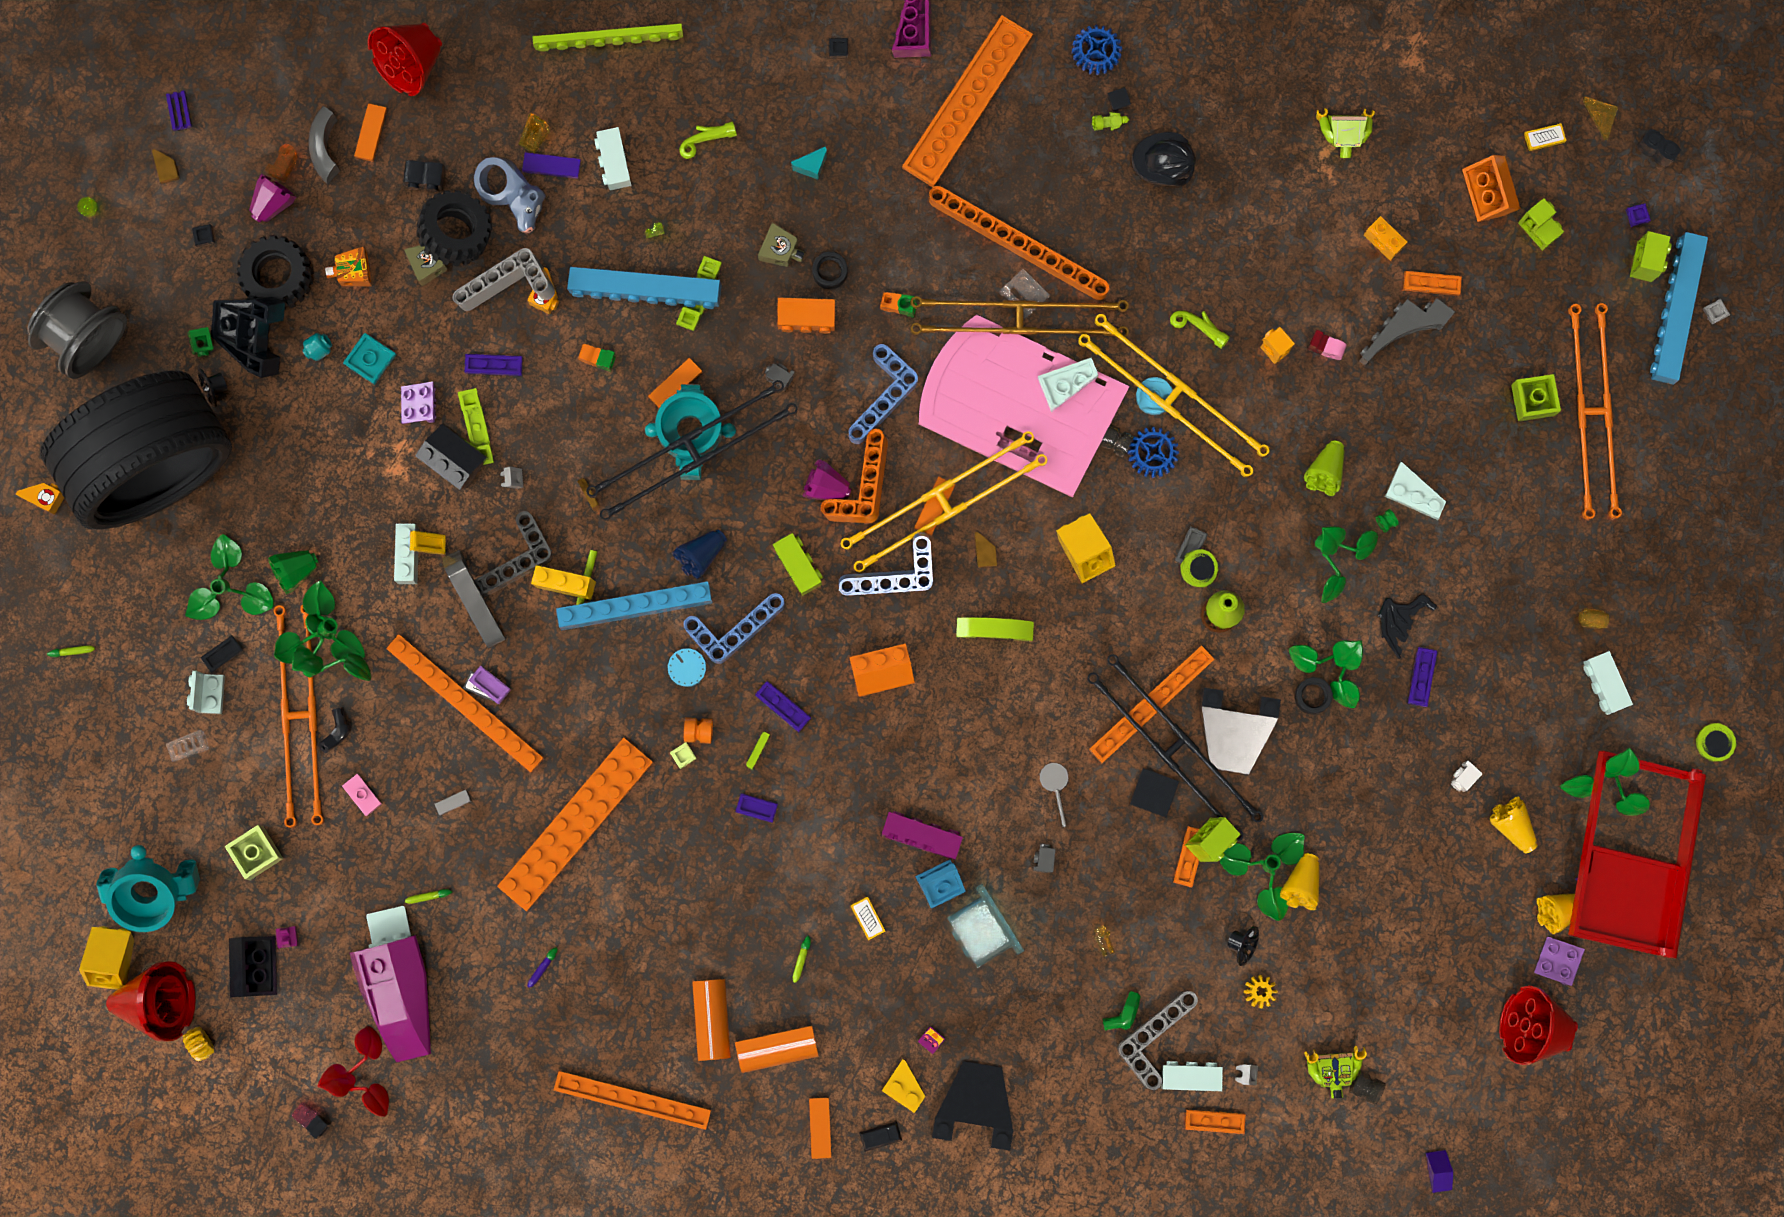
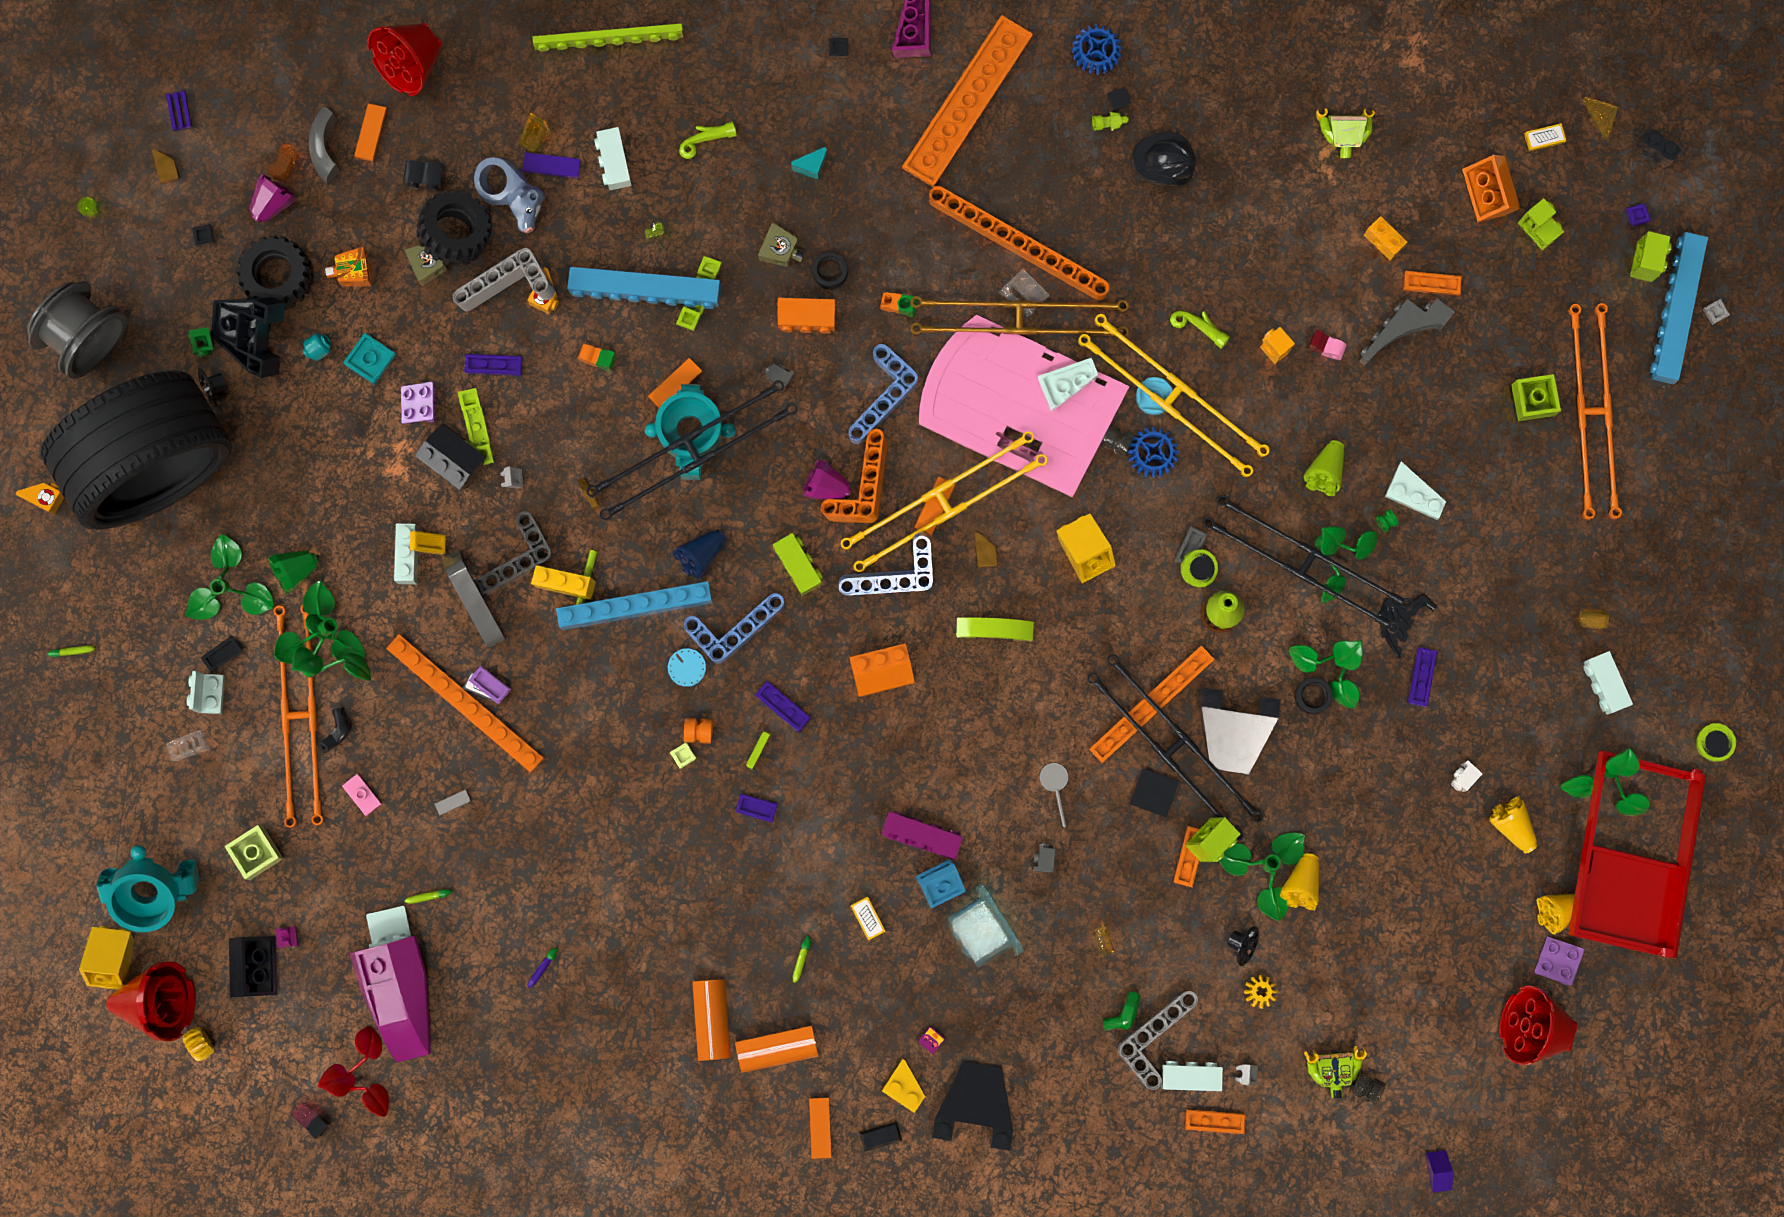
(575, 824): orange plate -> none
(632, 1100): orange plate -> none
(1312, 554): none -> black bar

